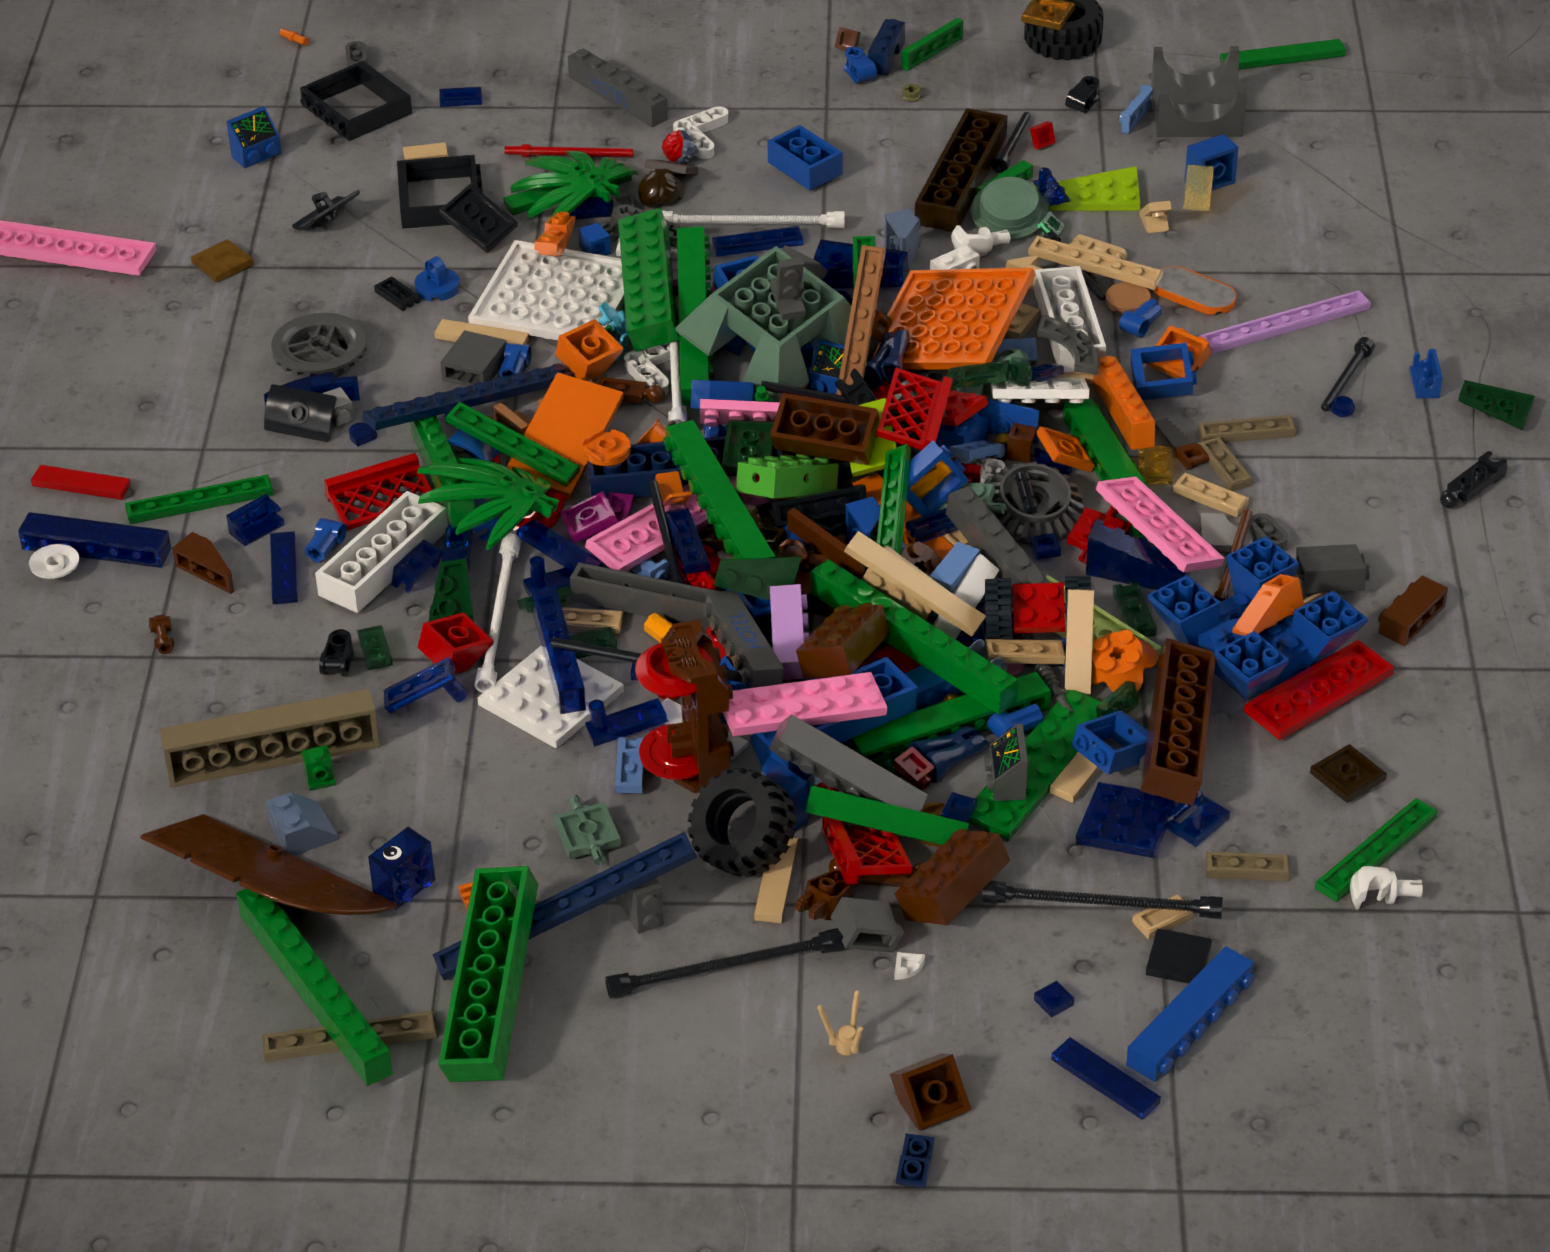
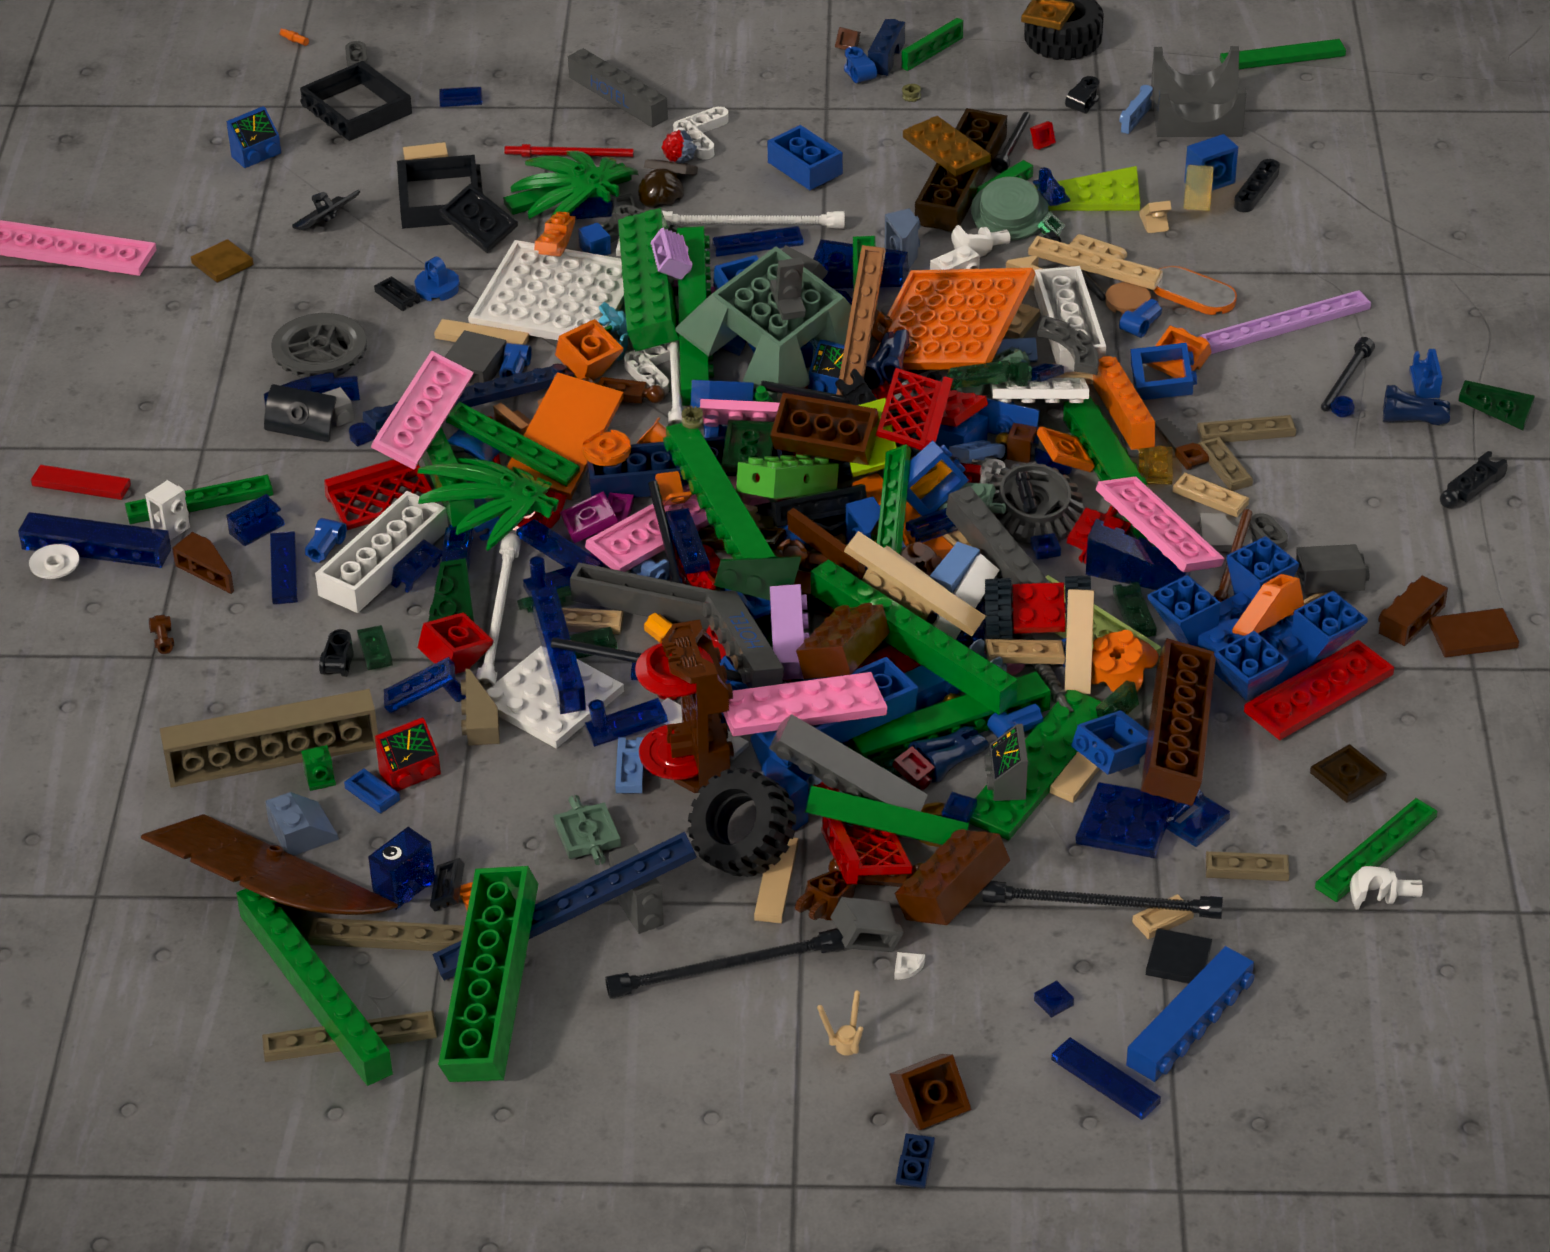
(168, 509): none -> white brick
(372, 790): none -> blue tile
(383, 934): none -> dark tan tile
(407, 755): none -> slope
(422, 410): none -> bright pink plate
(451, 884): none -> black tile
(480, 711): none -> dark tan slope
(671, 254): none -> lavender brick
(696, 415): none -> olive bush
(946, 145): none -> pearl gold plate
(1246, 199): none -> black beam
(1403, 407): none -> dark blue piece
(1473, 632): none -> reddish brown tile

